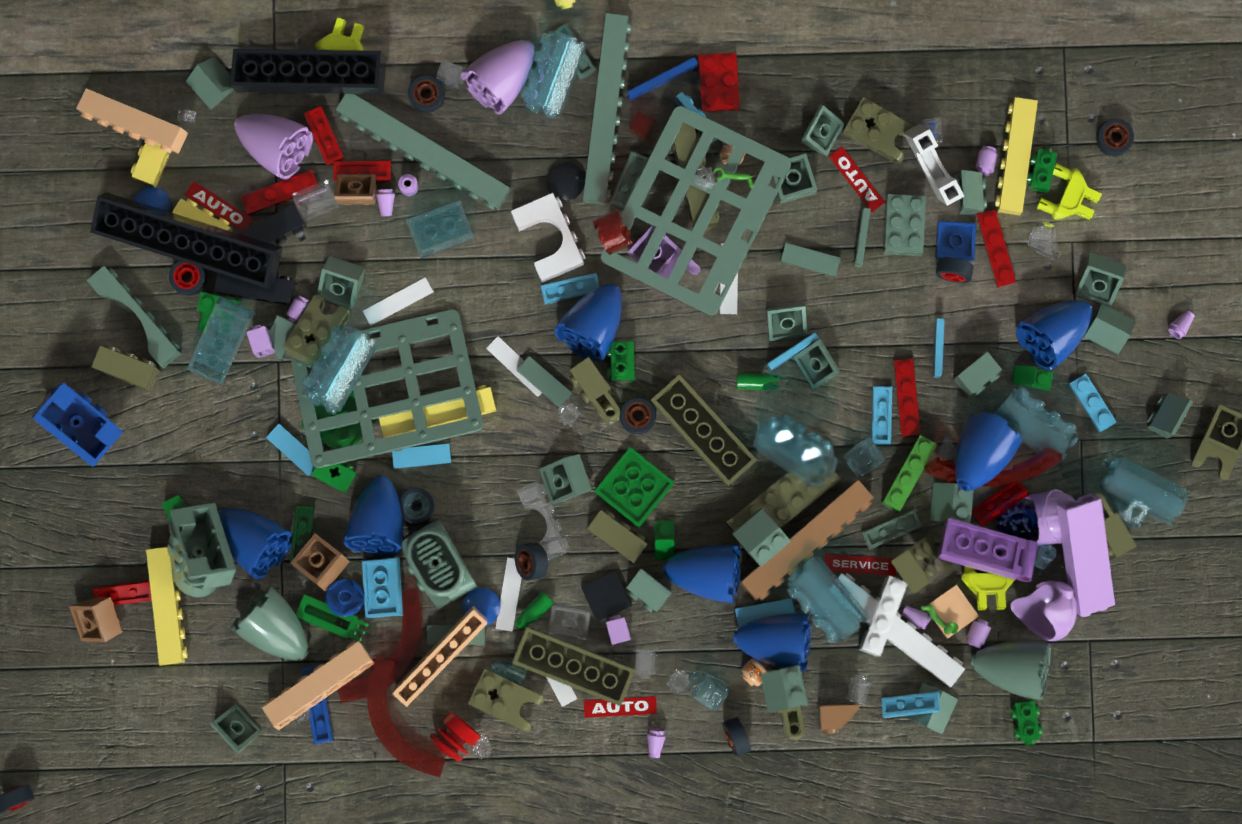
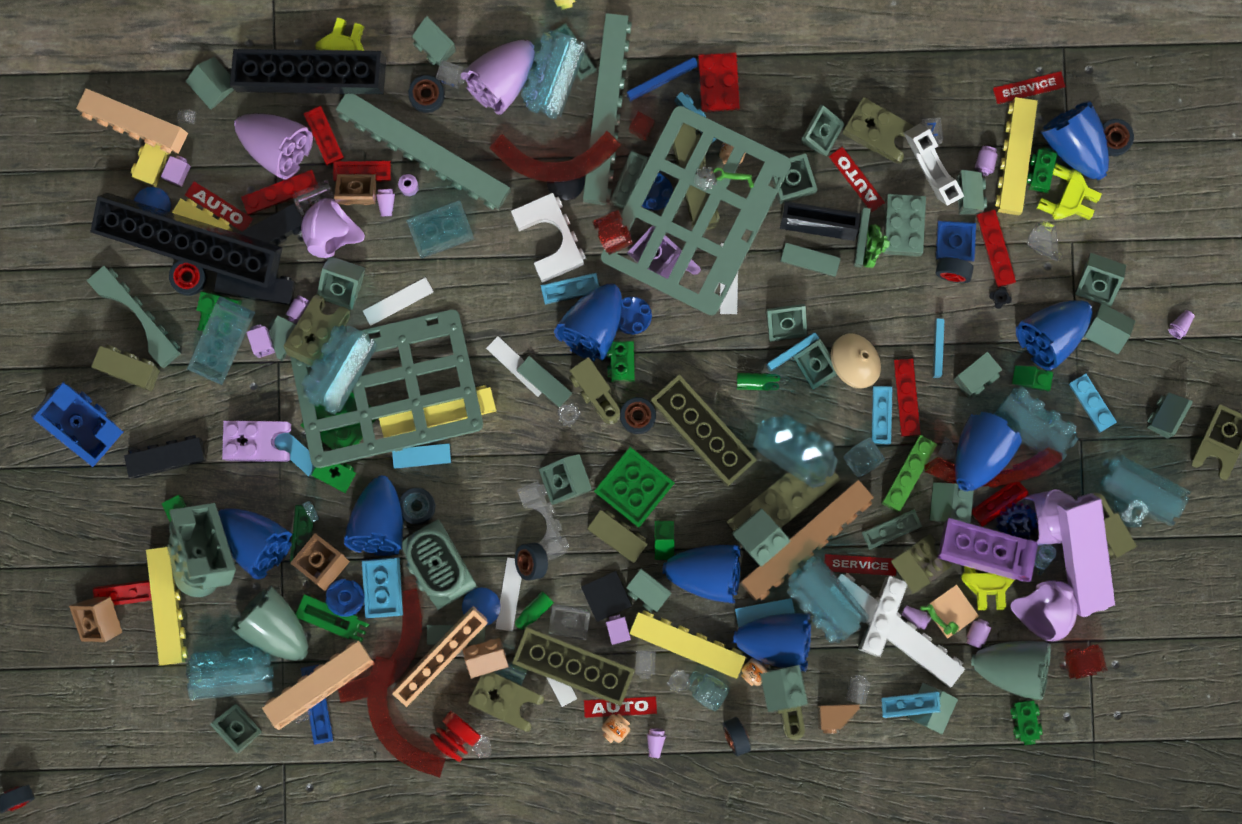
(165, 458): none -> black brick
(176, 170): none -> lavender brick
(240, 673): none -> clear light blue brick
(260, 441): none -> lavender brick
(310, 510): none -> clear light blue tile
(328, 228): none -> lavender piece
(433, 42): none -> sand green slope
(485, 657): none -> slope
(556, 171): none -> clear red plate
(616, 728): none -> light nougat head
(634, 315): none -> blue dish
(659, 194): none -> blue dish
(687, 645): none -> light yellow brick
(819, 221): none -> black brick
(855, 361): none -> tan dish
(875, 245): none -> bright green animal
(1006, 299): none -> black plate
(1029, 87): none -> red sticker
(1080, 140): none -> blue cylinder
(1086, 662): none -> clear red brick

